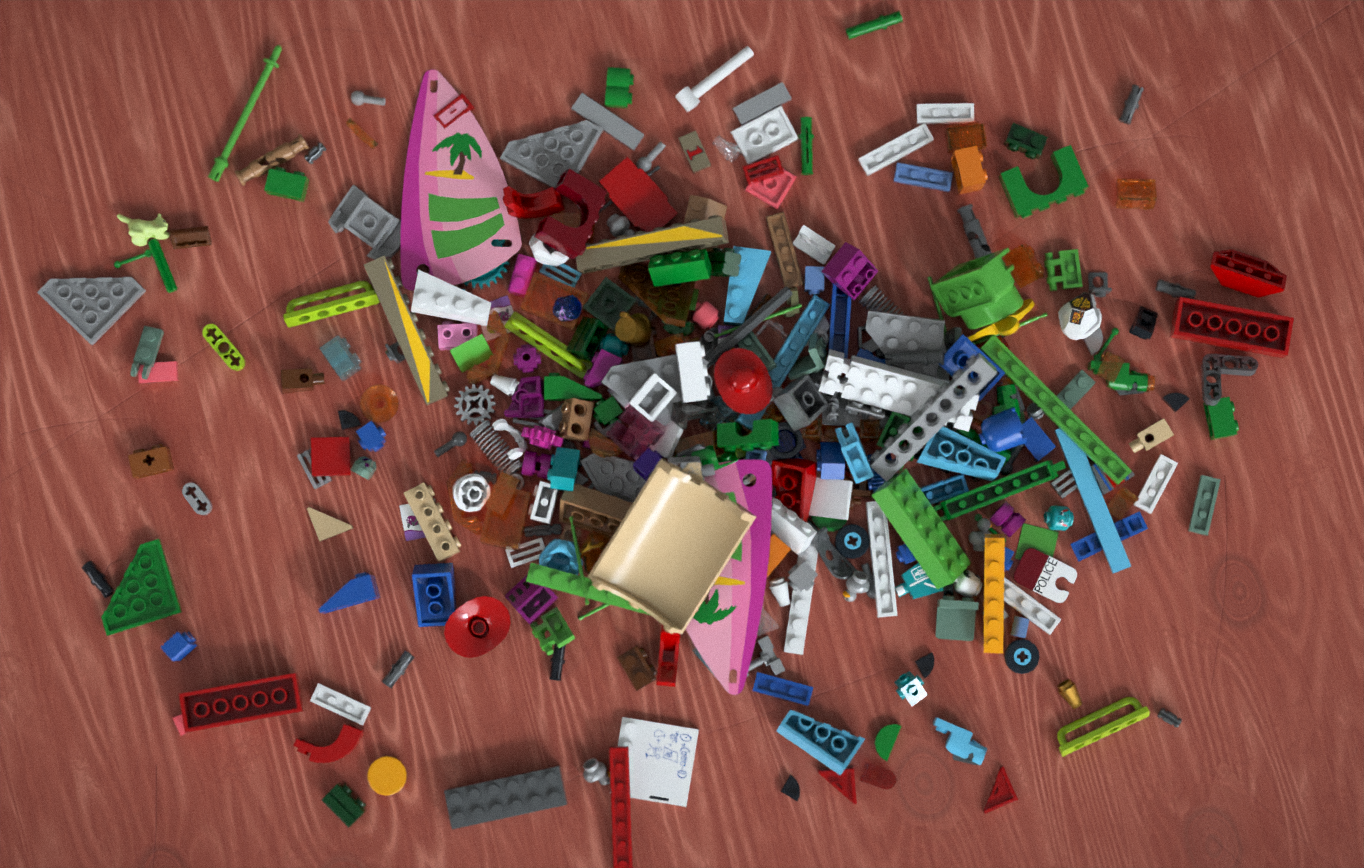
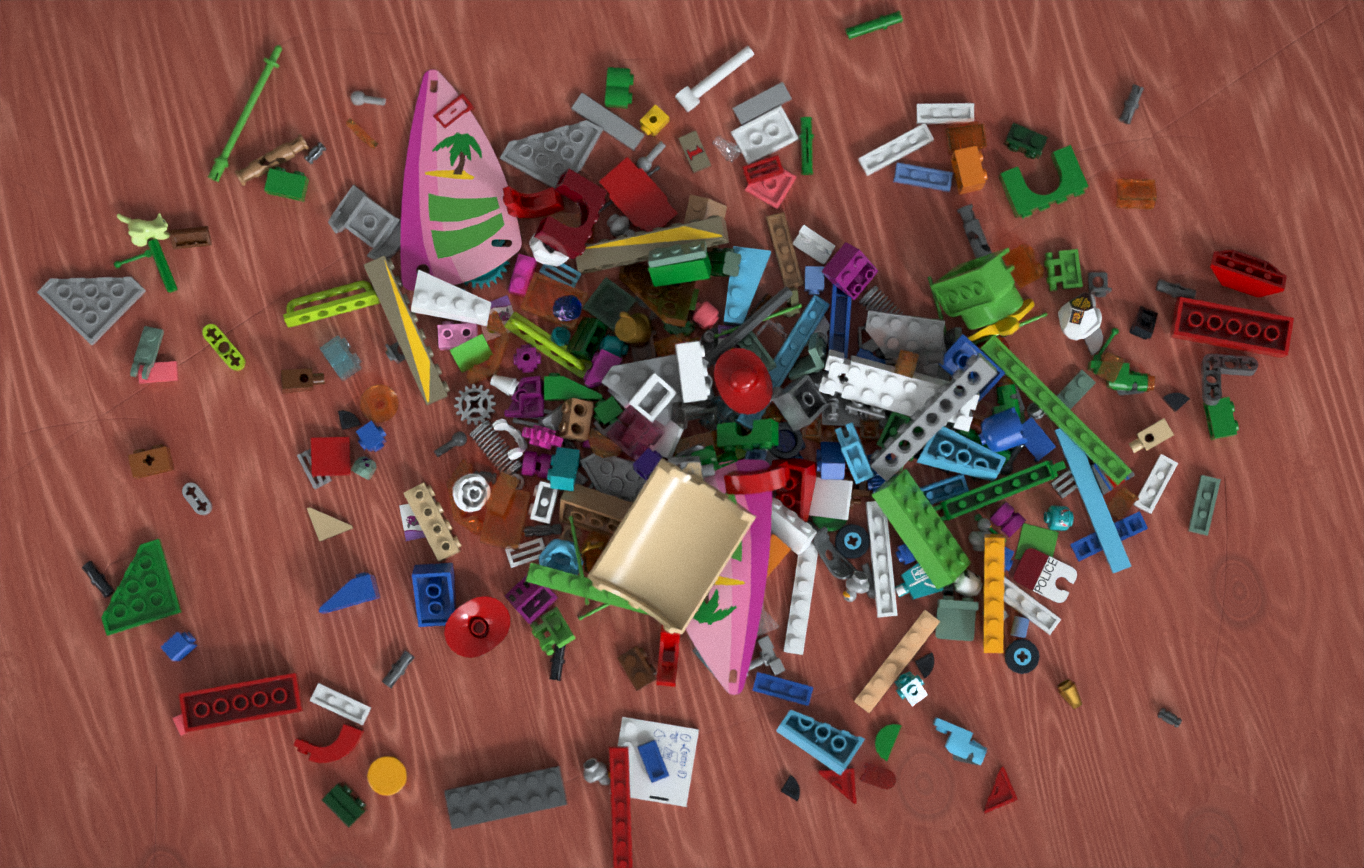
(560, 336): none -> teal tile
(653, 121): none -> yellow brick
(653, 761): none -> blue tile
(677, 253): none -> sand green plate
(757, 481): none -> red arch
(780, 590): white cone -> none
(801, 577): light grey brick -> none
(897, 661): none -> light nougat plate
(906, 363): none -> clear orange brick
(1069, 747): lime piece -> none

